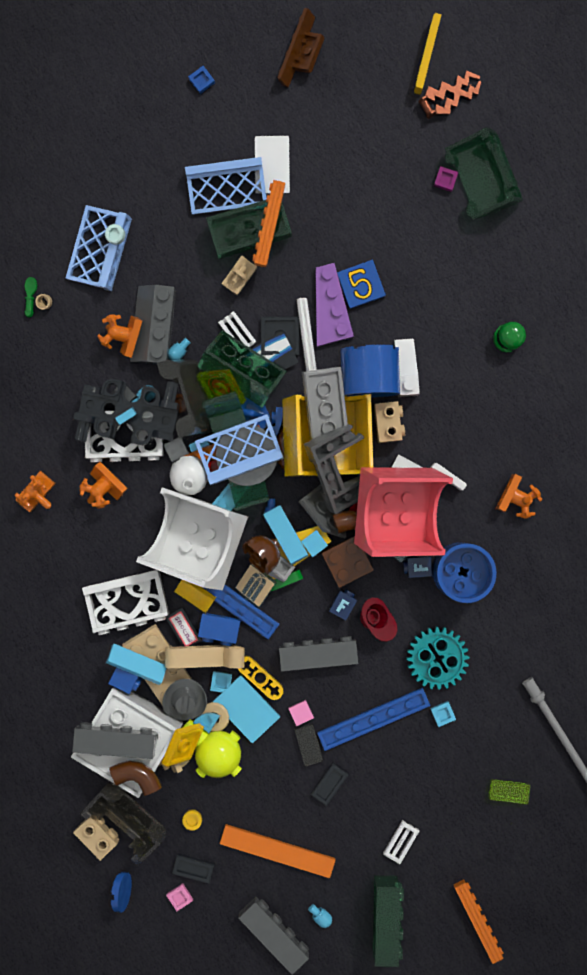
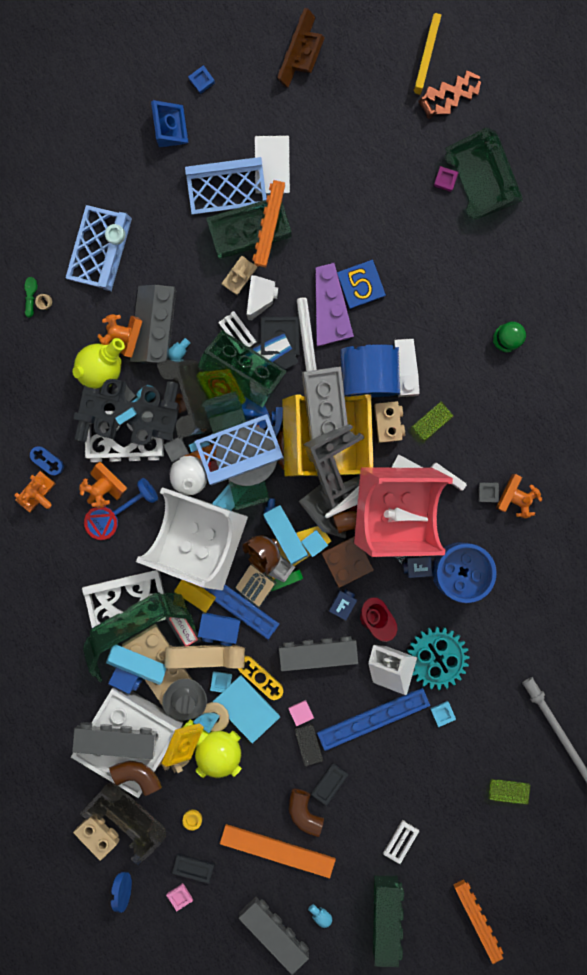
(44, 464): none -> blue beam
(98, 363): none -> neon yellow piece
(103, 522): none -> blue piece
(132, 621): none -> clear green windscreen
(169, 123): none -> blue slope
(261, 296): none -> white slope
(300, 814): none -> reddish brown cylinder
(348, 502): none -> white piece
(391, 668): none -> white slope
(401, 515): none -> white piece
(432, 421): none -> clear neon green tile
(488, 492): none -> dark grey plate

